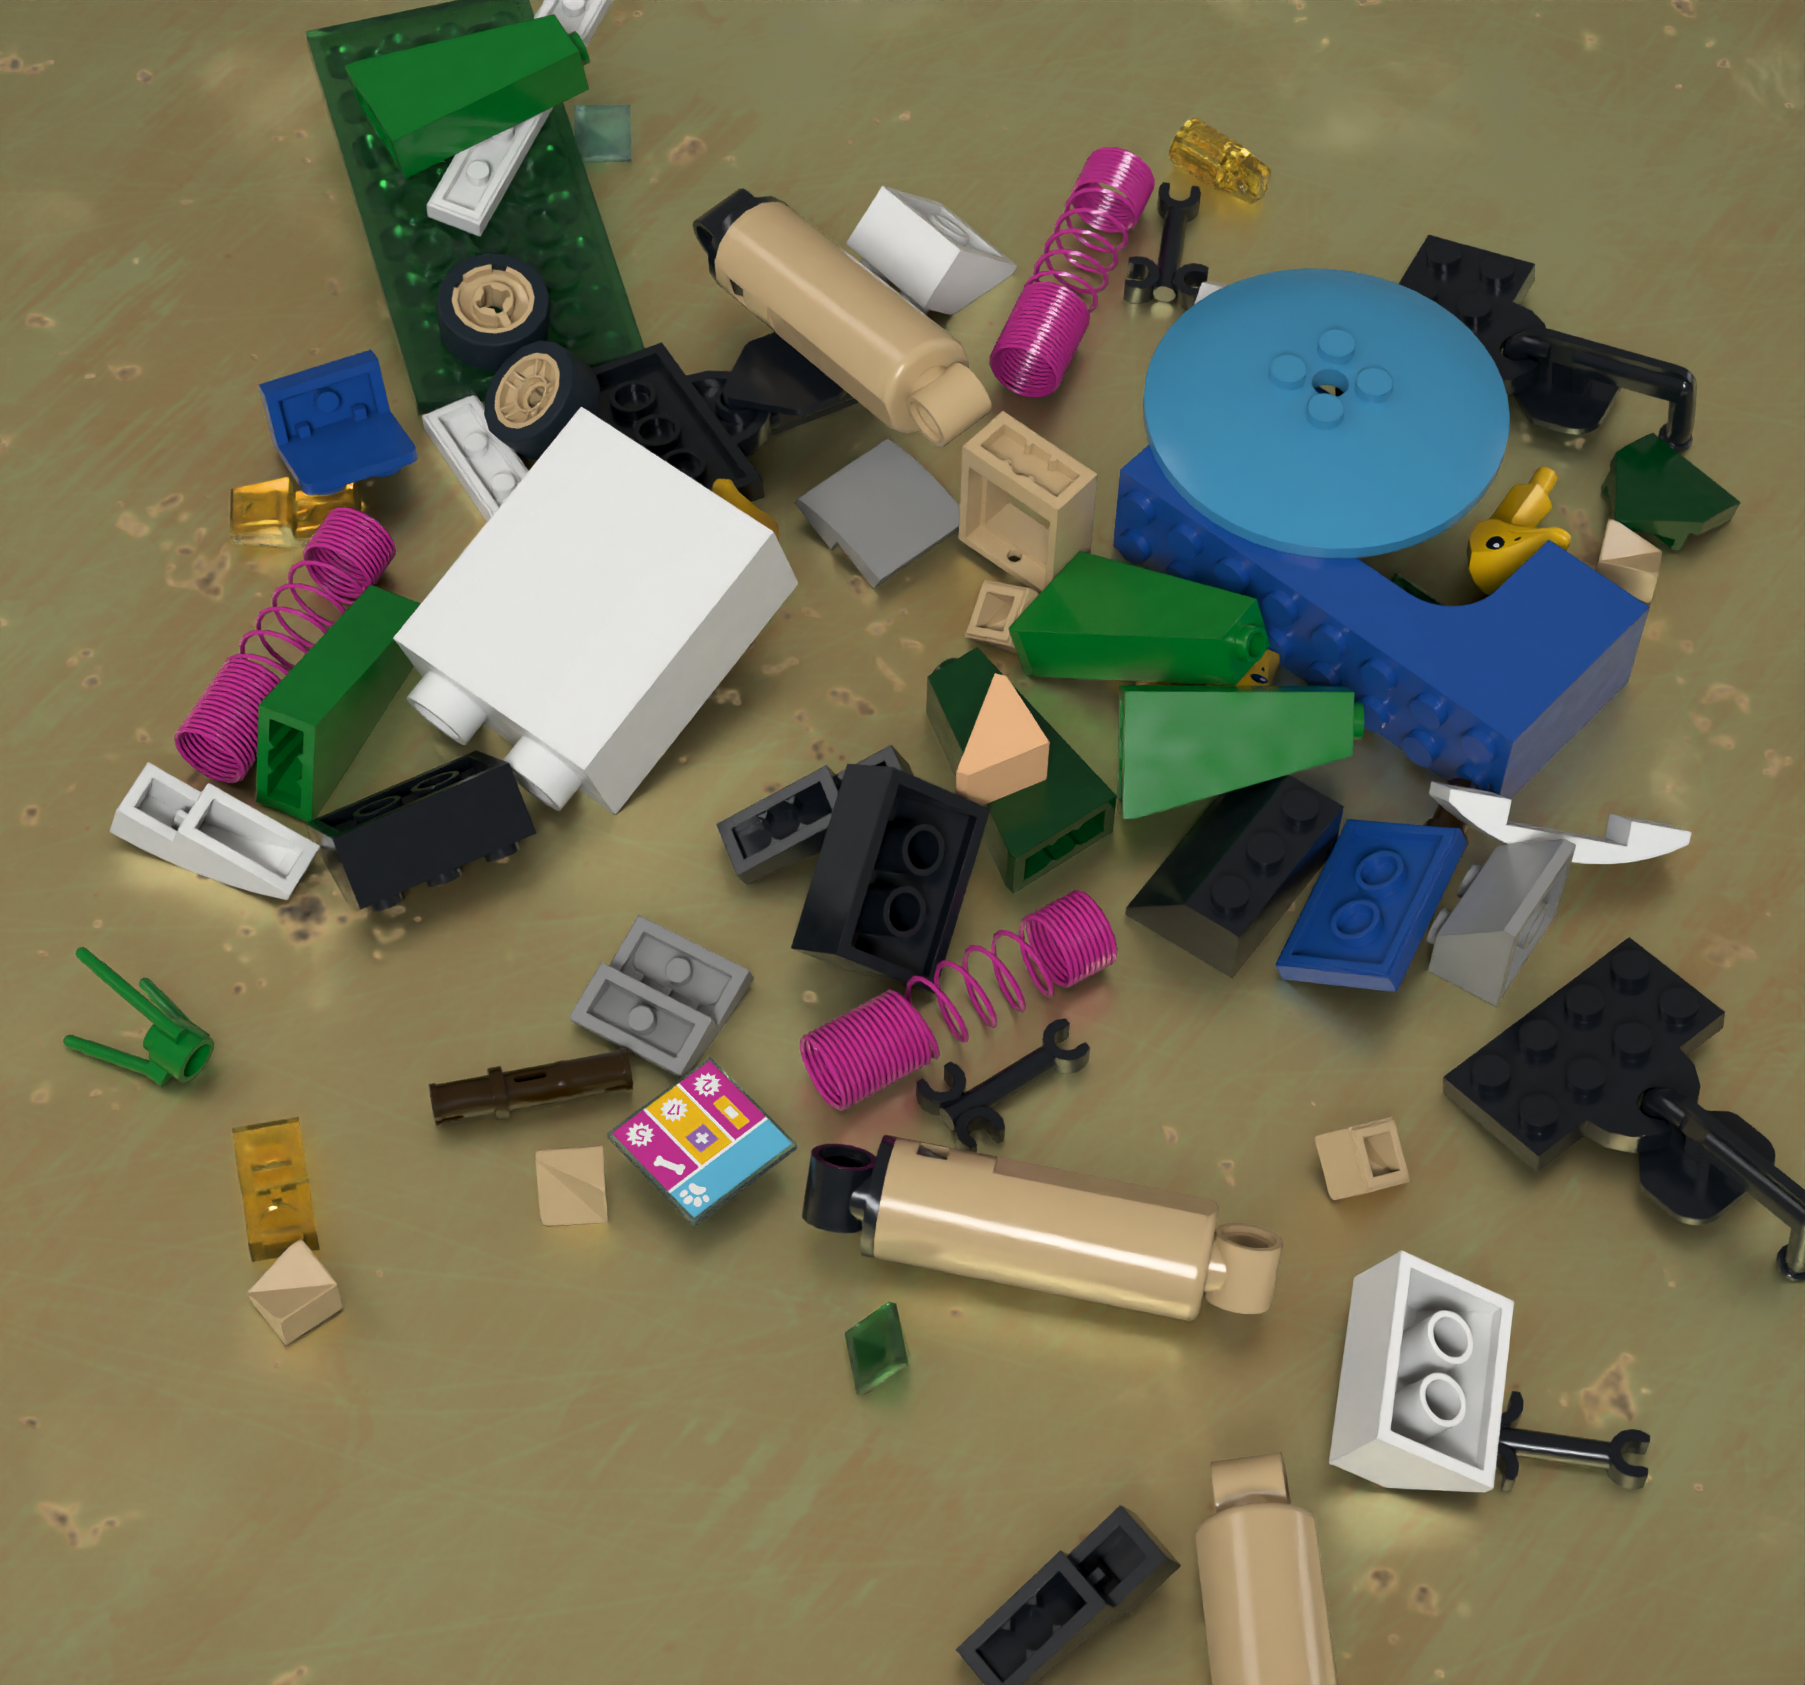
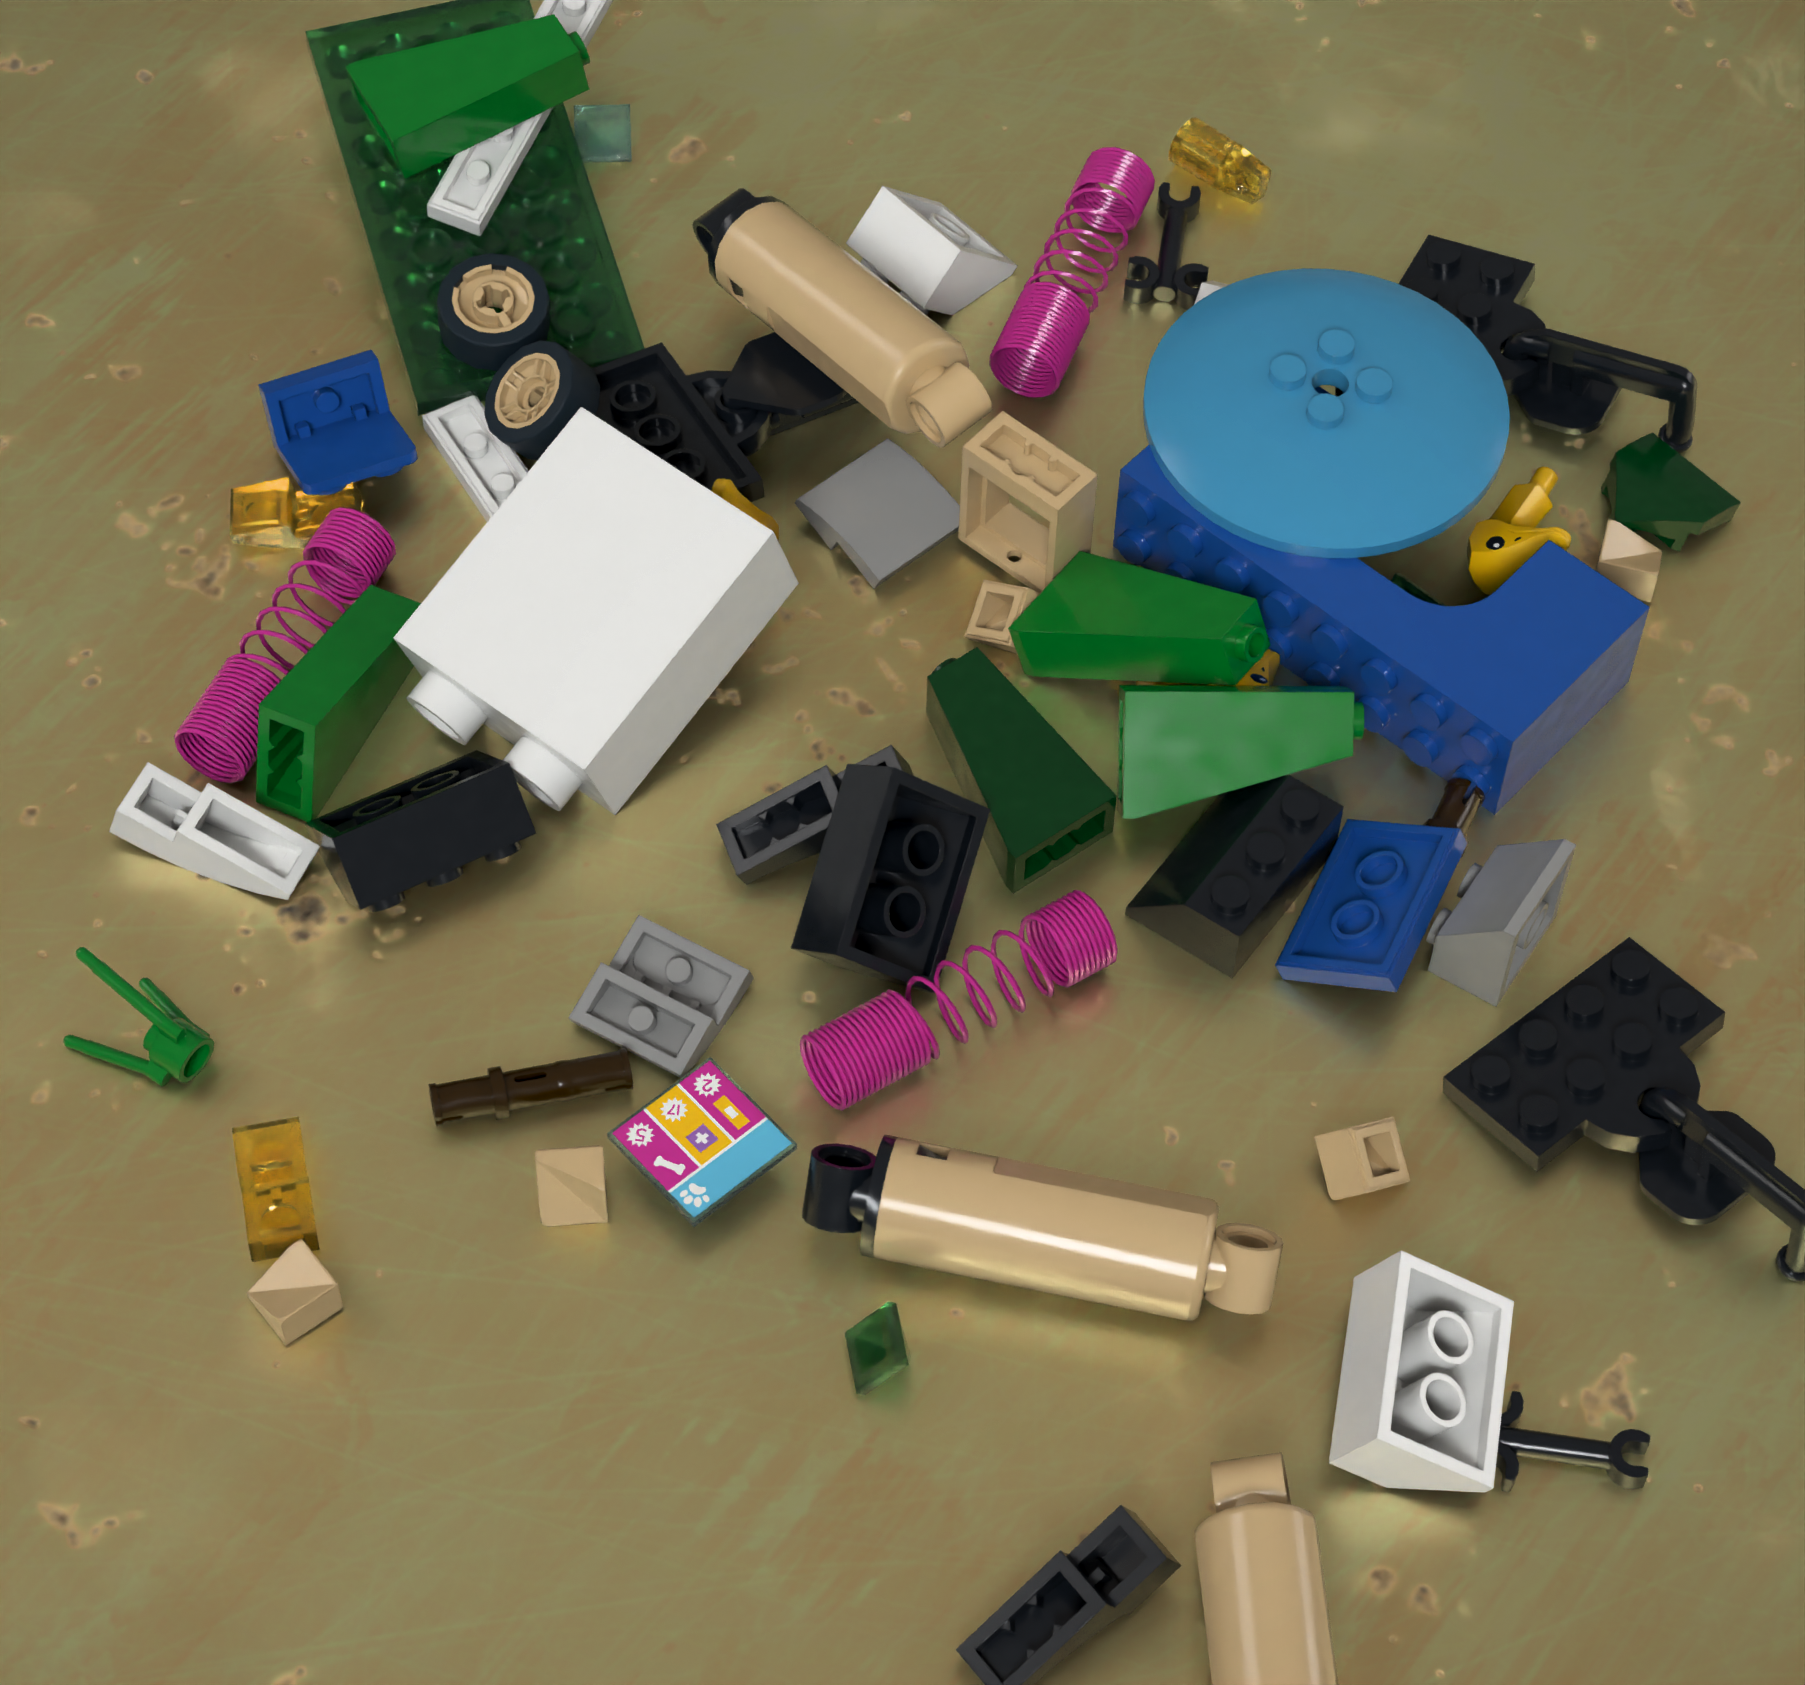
(972, 1109): black bar -> none
(1004, 748): light nougat slope -> none
(1624, 841): white slope -> none

